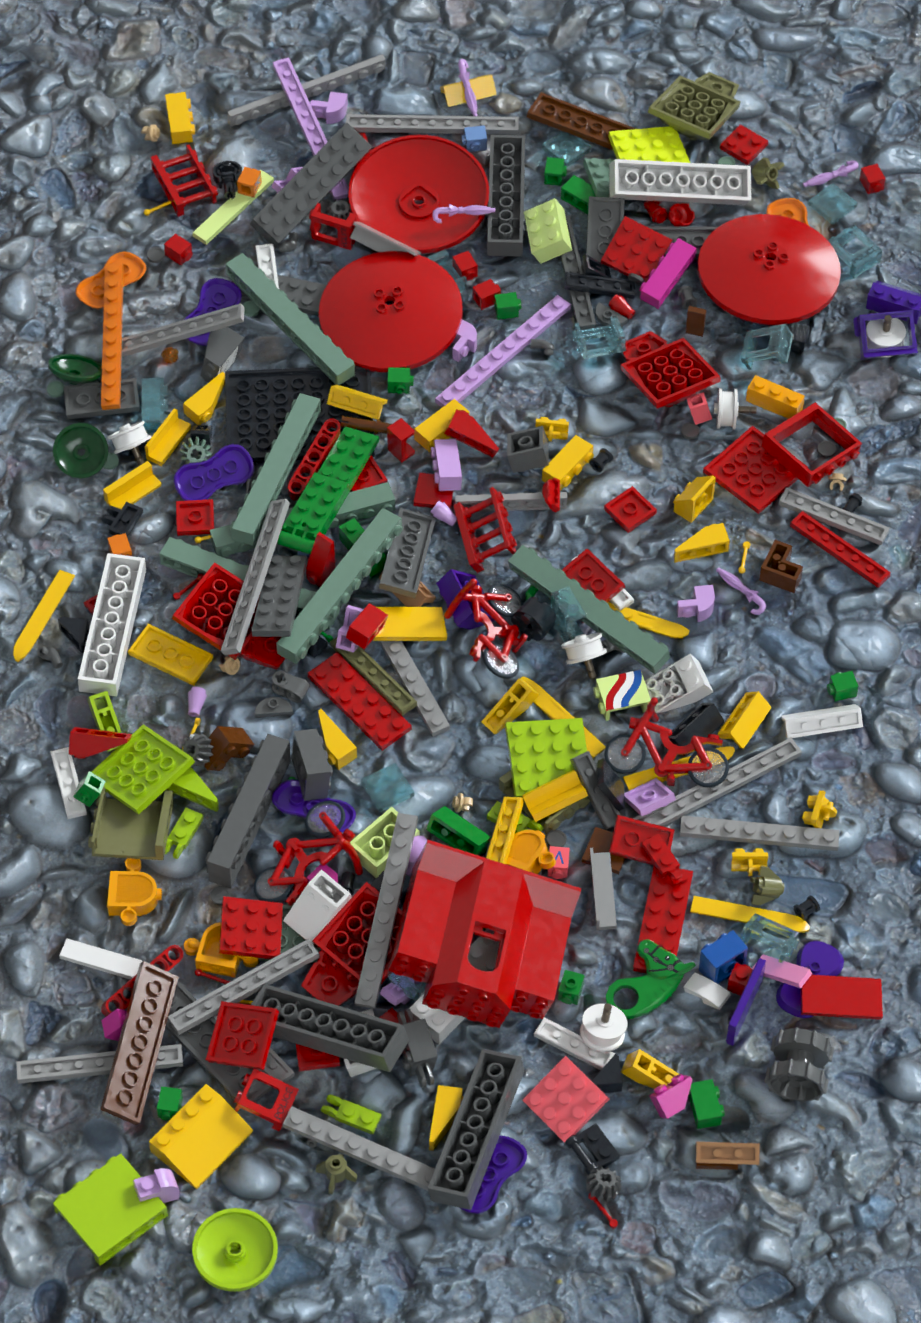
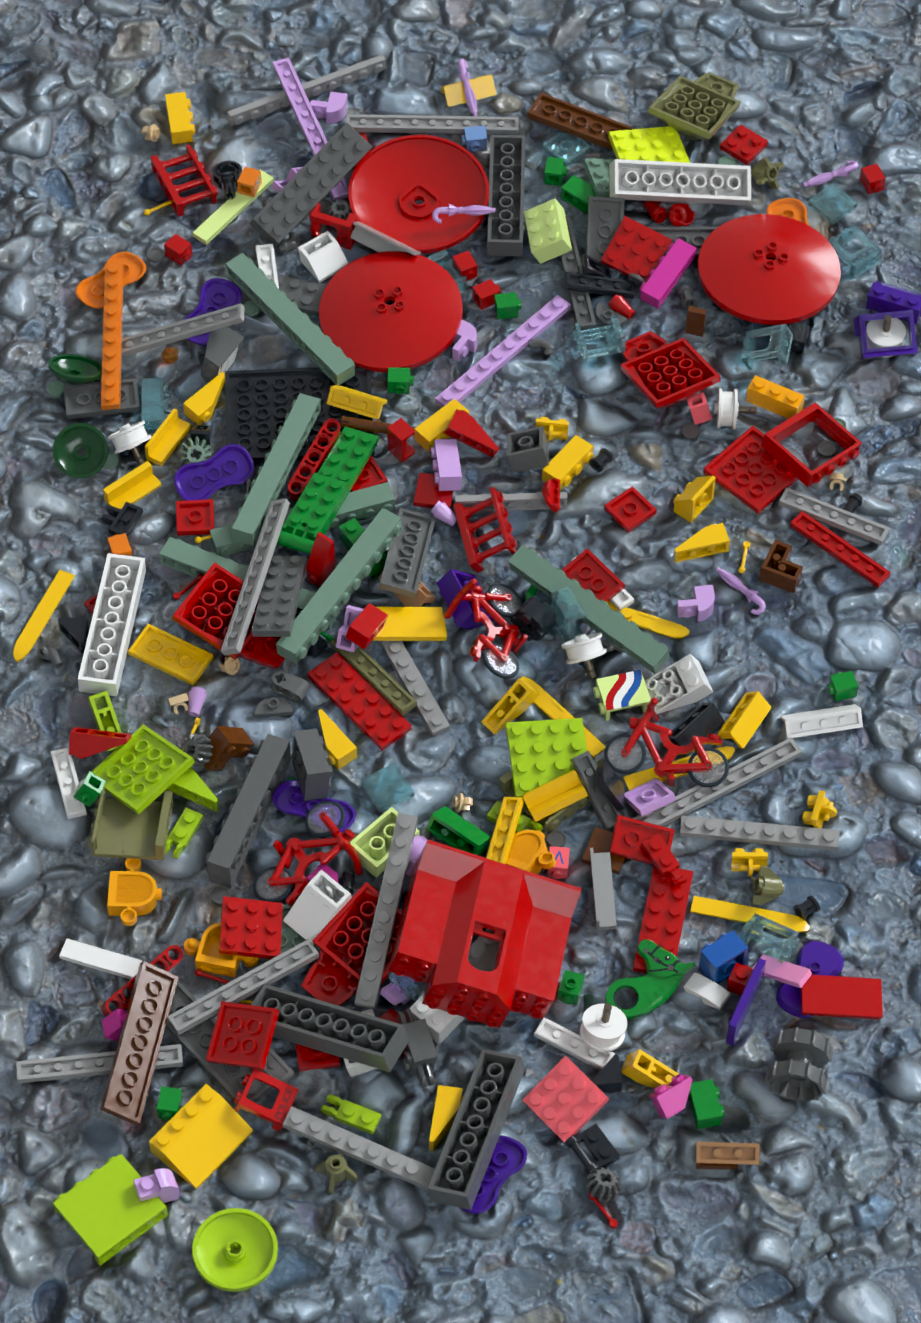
(178, 700): none -> tan tile
(322, 256): none -> white slope

